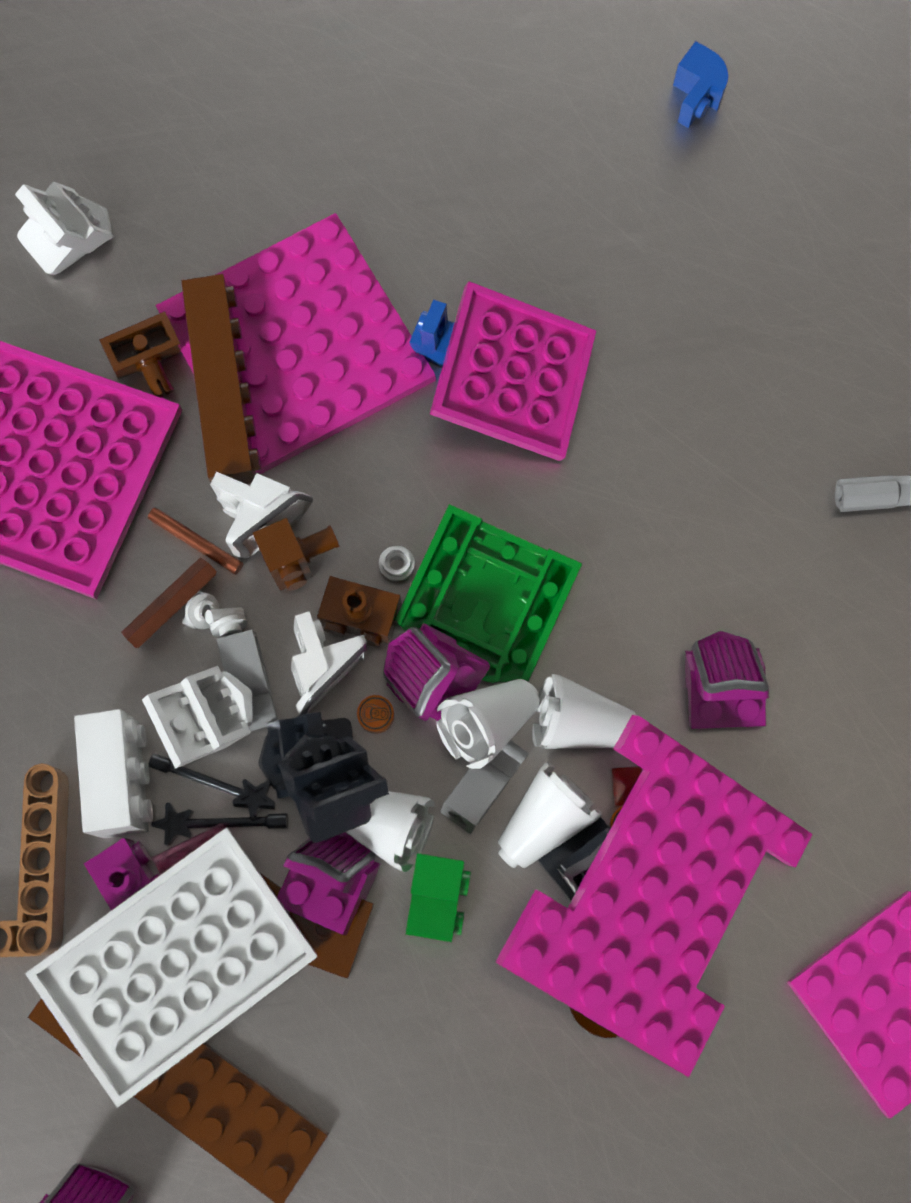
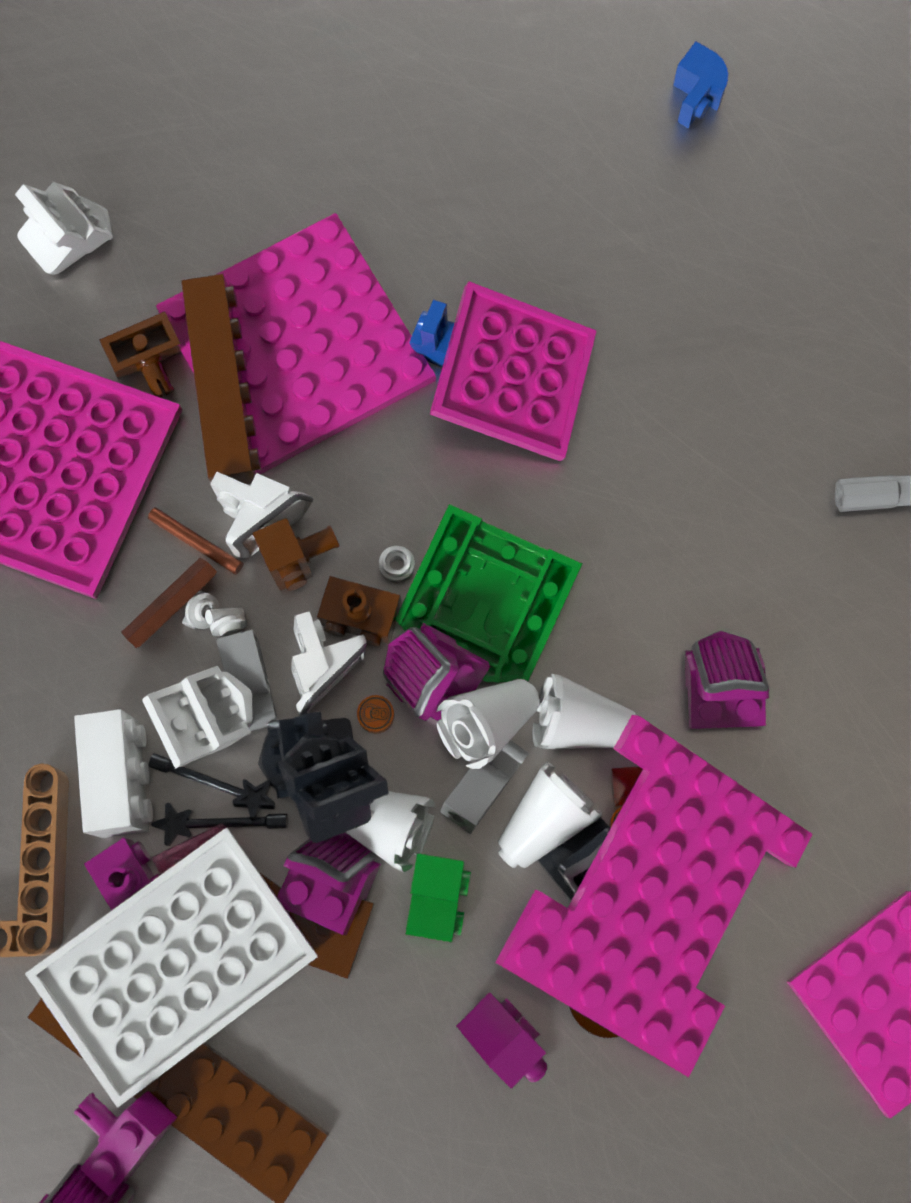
(122, 1139): none -> magenta brick
(504, 1041): none -> magenta brick

